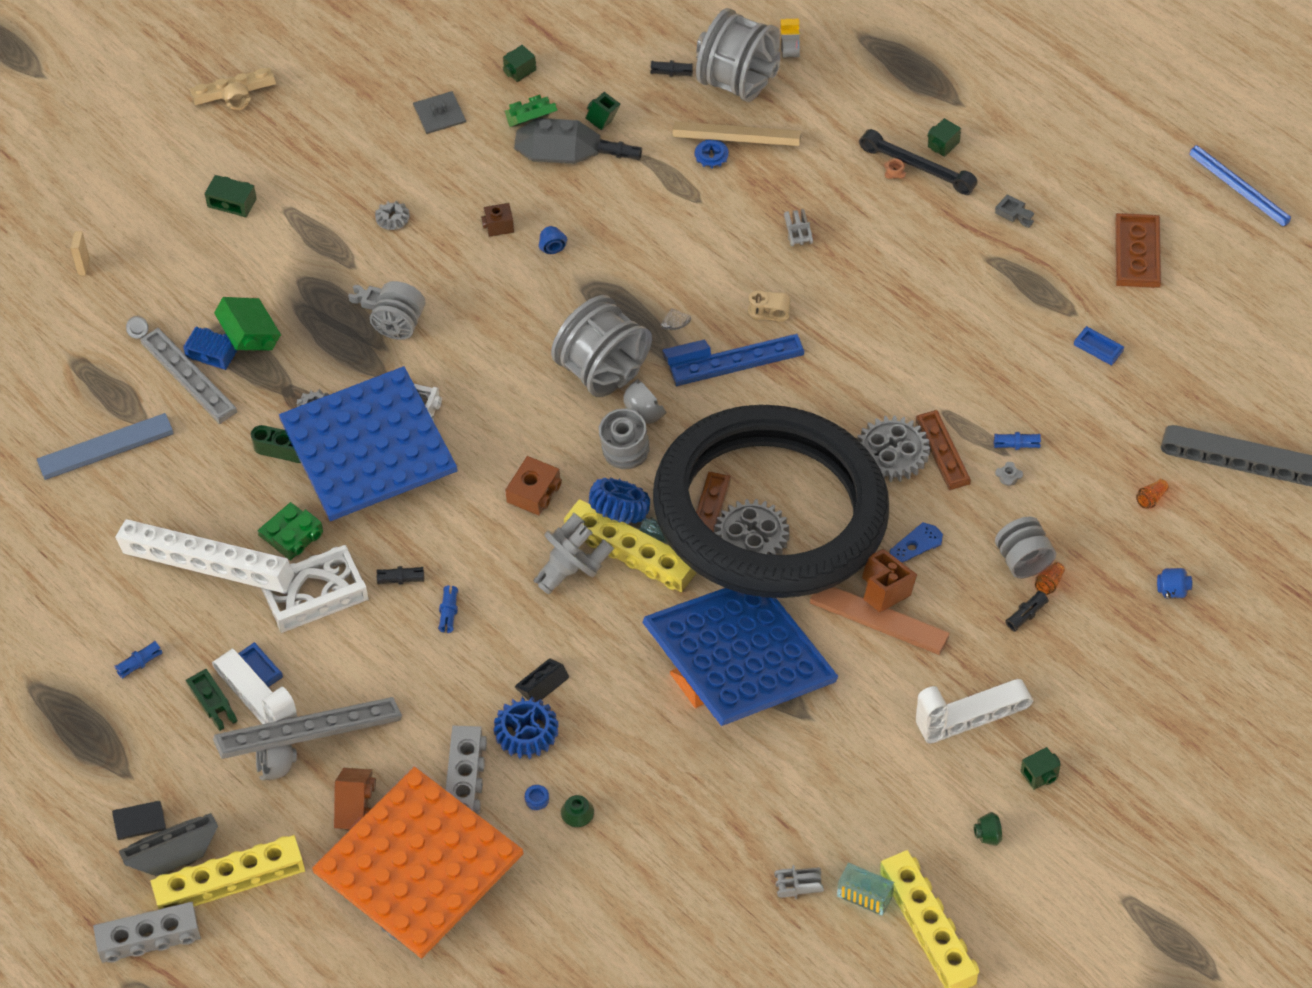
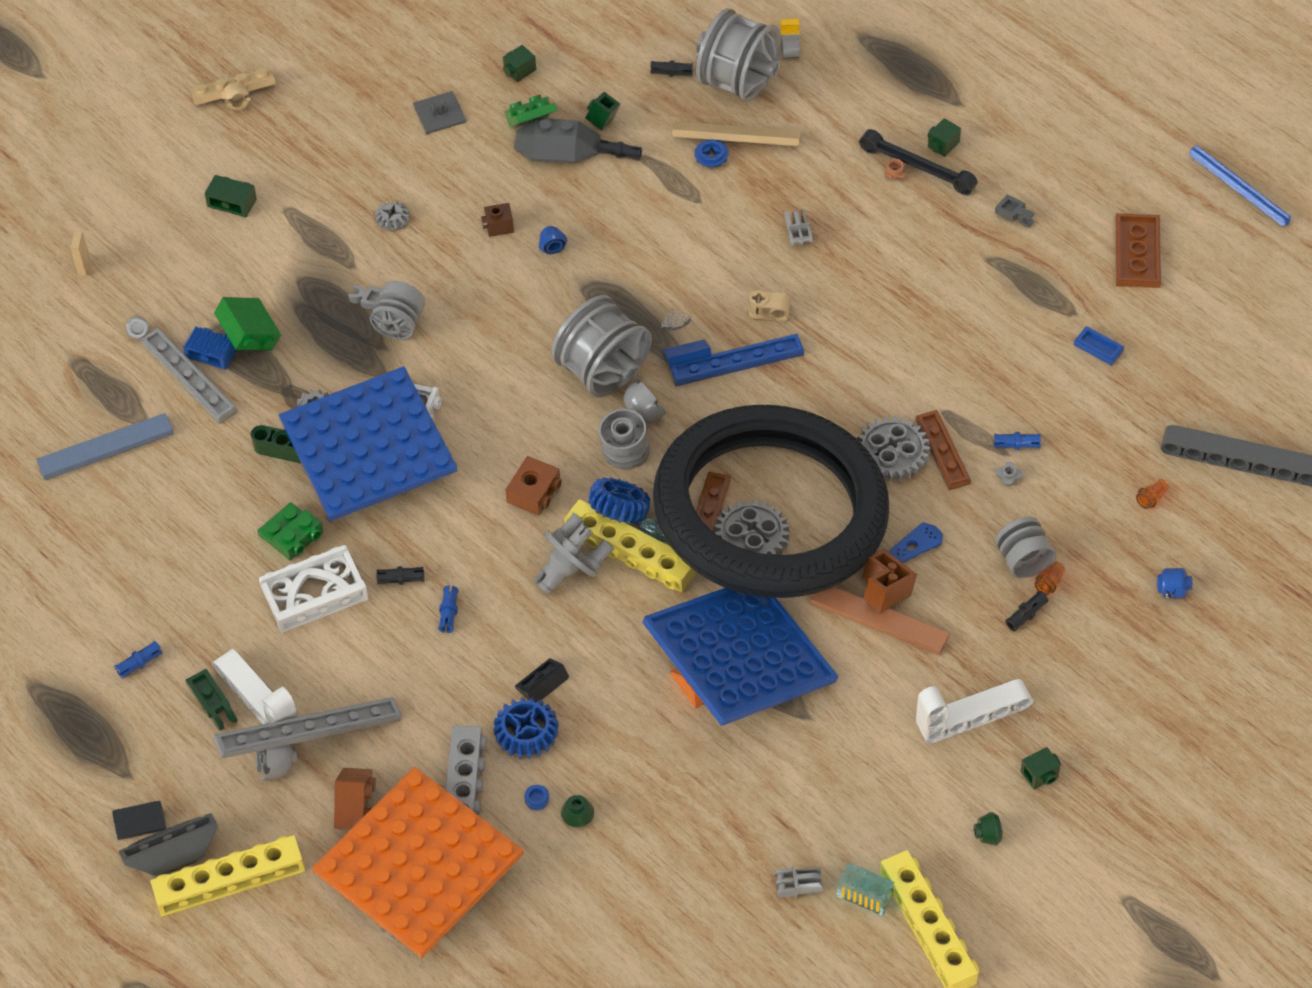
(135, 926): light grey brick -> none
(205, 556): white brick -> none
(261, 664): blue tile -> none

